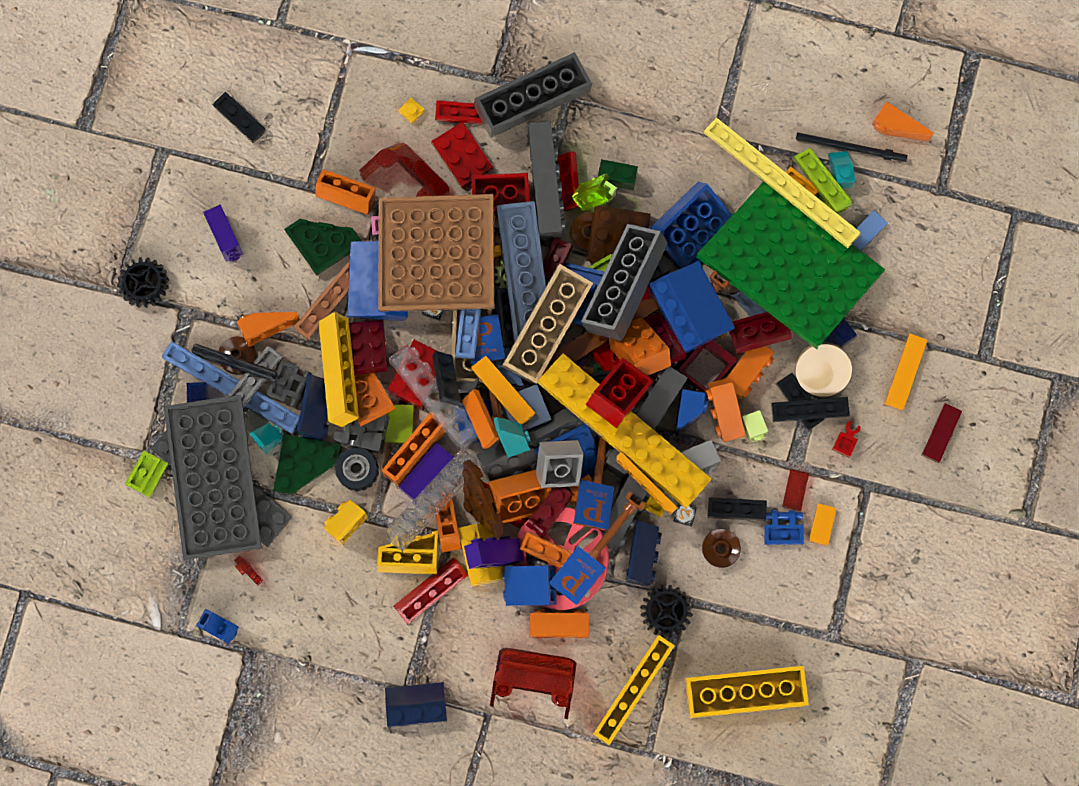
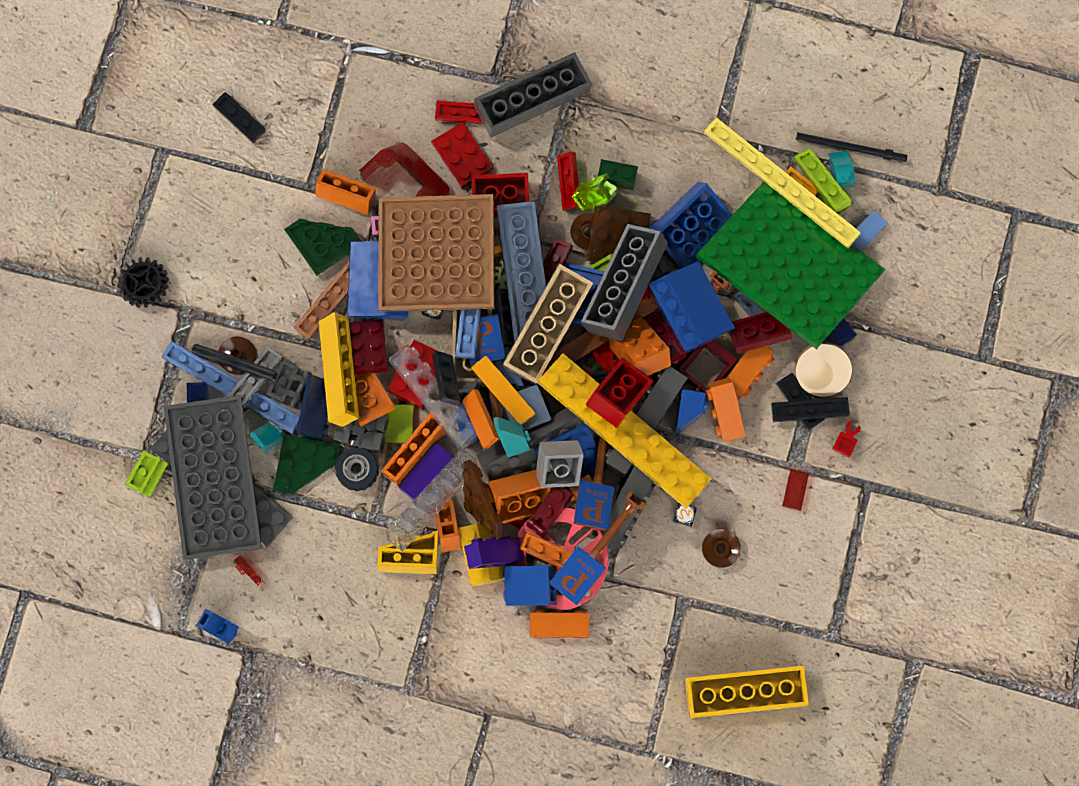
(223, 233): dark purple window -> none
(261, 326): orange slope -> none
(345, 521): yellow slope -> none
(411, 110): yellow plate -> none
(415, 705): dark blue slope -> none
(430, 590): red slope -> none
(534, 673): clear red windscreen -> none
(545, 185): dark grey brick -> none
(633, 690): yellow brick -> none
(643, 554): dark blue slope -> none
(645, 483): light orange tile -> none
(654, 507): yellow plate -> none
(673, 617): black gear -> none
(704, 456): light grey brick -> none
(737, 509): black plate -> none
(754, 426): yellowish green brick -> none
(783, 534): blue plate -> none
(822, 524): light orange tile -> none
(898, 124): orange slope -> none
(905, 372): light orange tile -> none
(941, 433): dark red tile -> none

